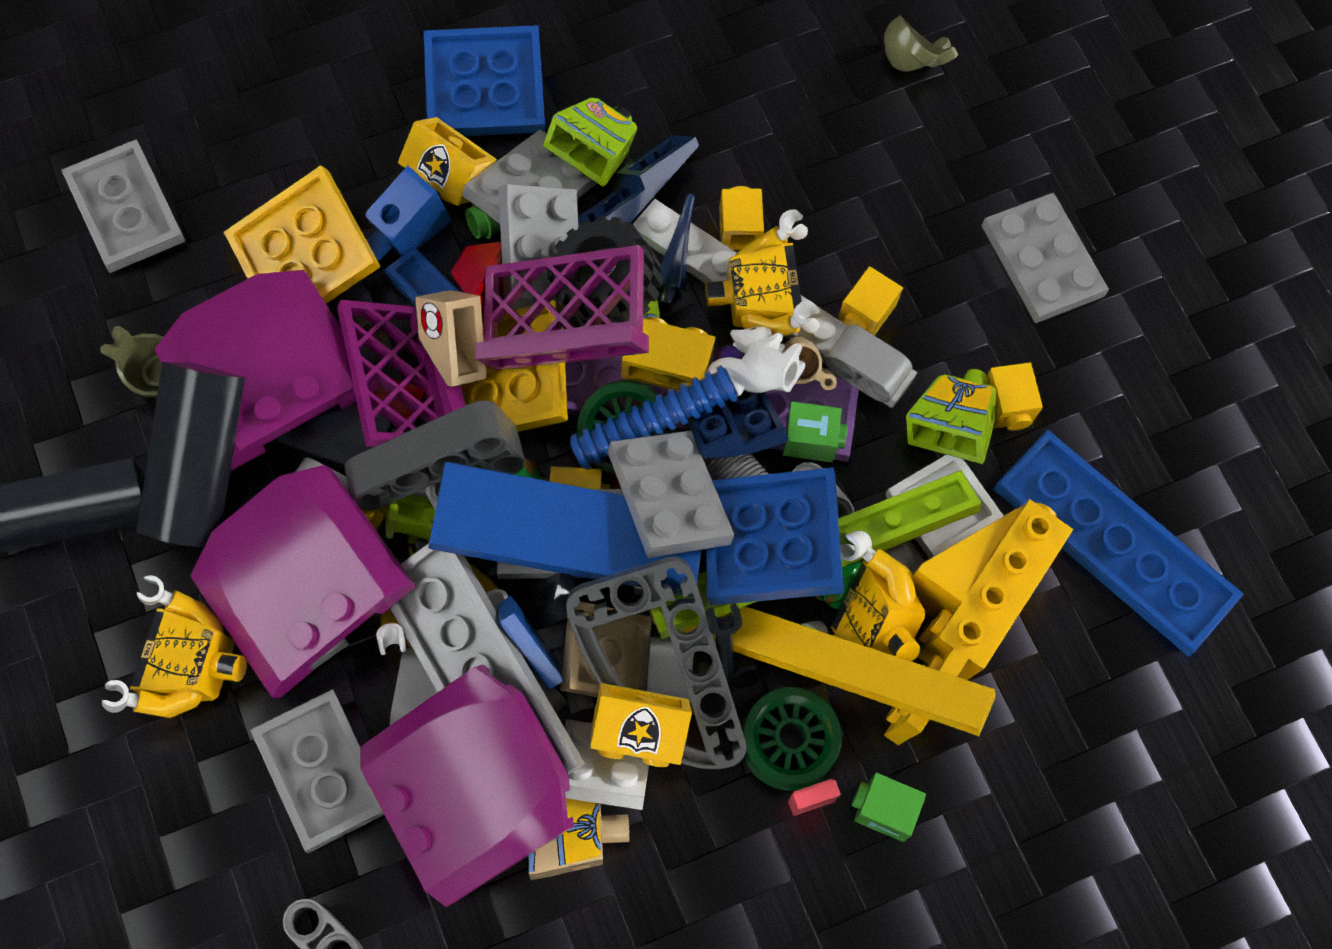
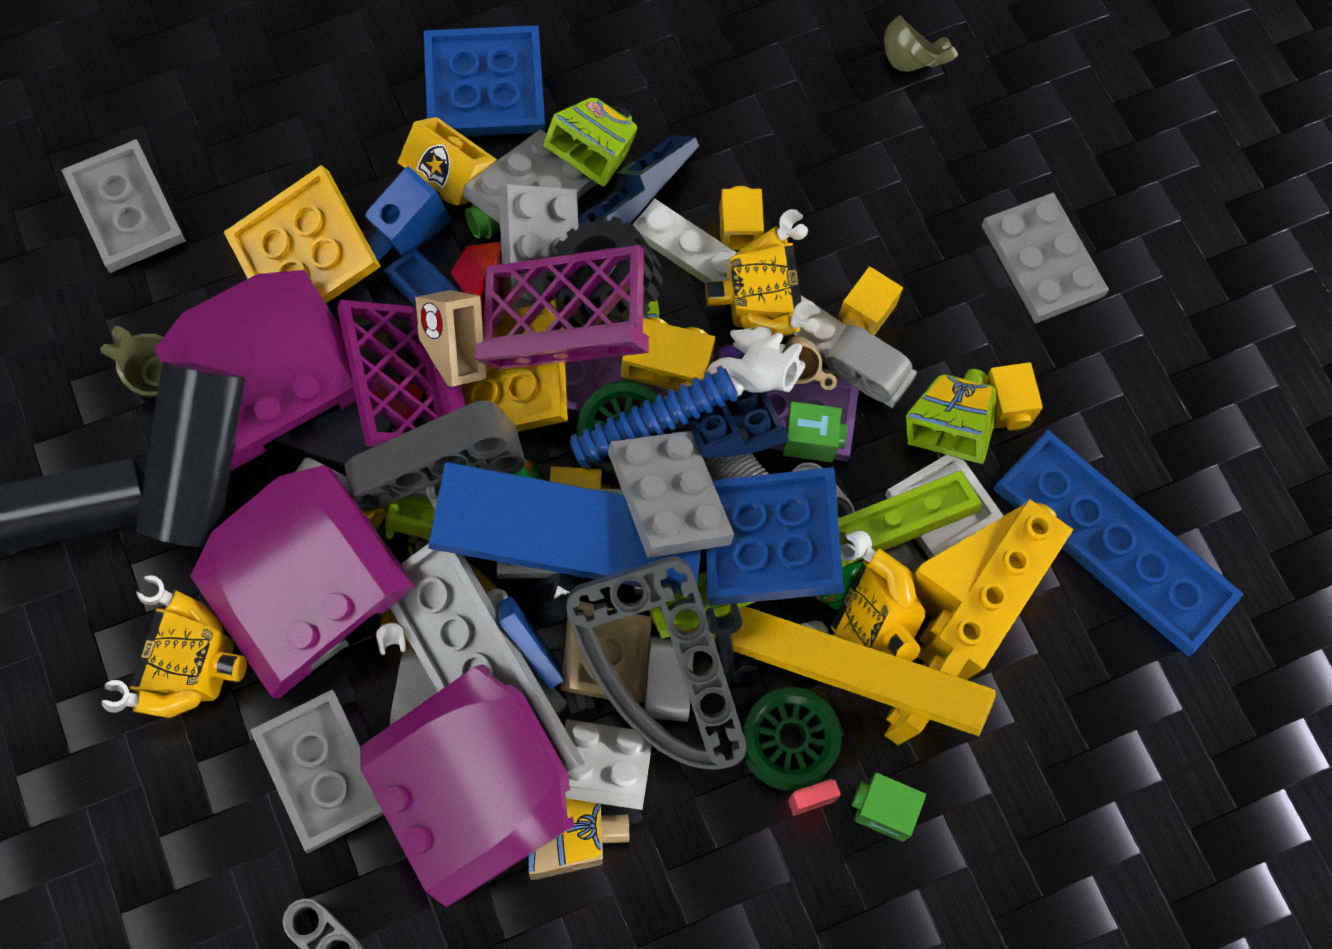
(640, 725): yellow brick -> none
(675, 258): dark blue piece -> none

